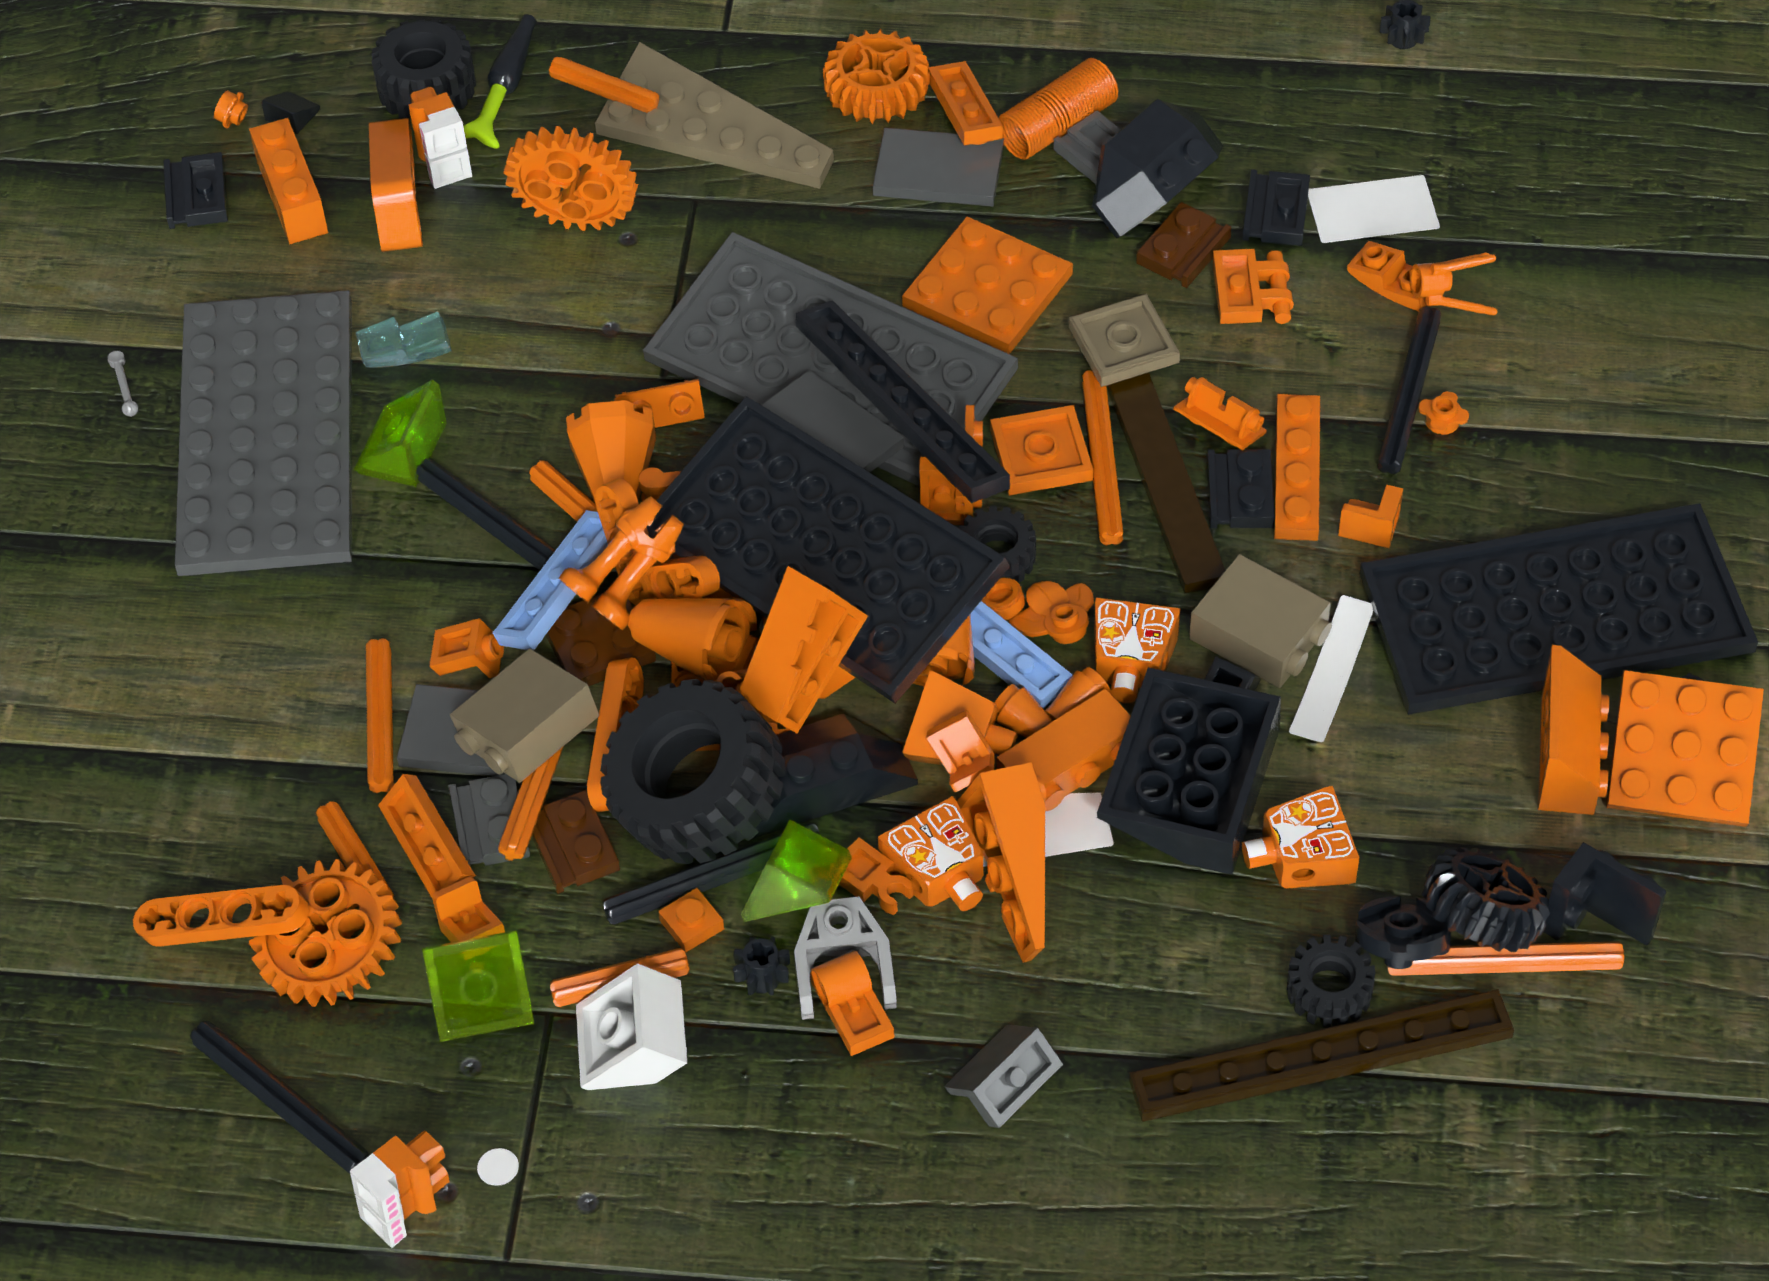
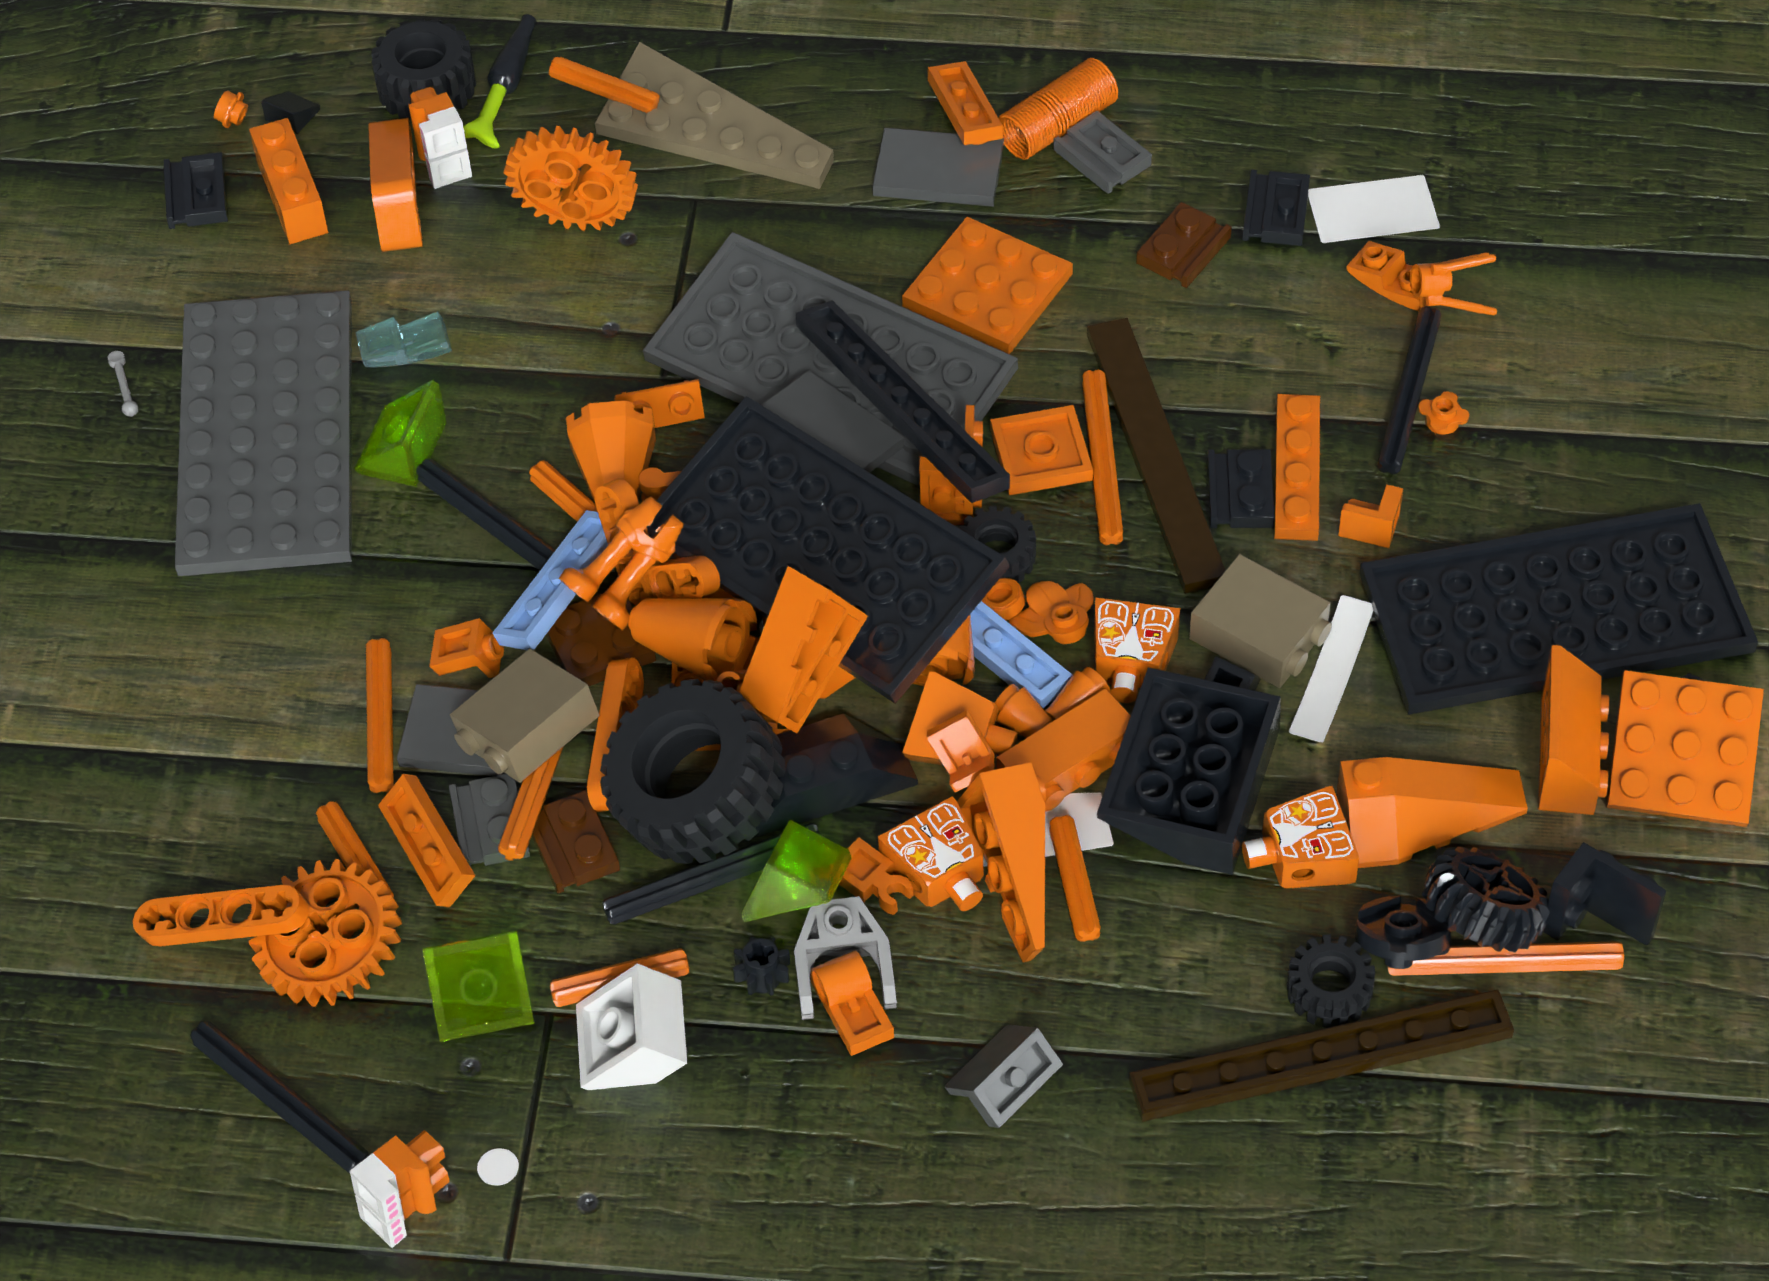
(463, 913): orange bracket -> none
(691, 920): orange plate -> none
(876, 76): orange gear -> none
(1074, 878): none -> orange axle
(1124, 340): dark tan plate -> none
(1151, 163): black wedge -> none
(1235, 422): orange hinge -> none
(1239, 291): orange plate -> none
(1405, 24): black gear -> none
(1417, 804): none -> orange wedge

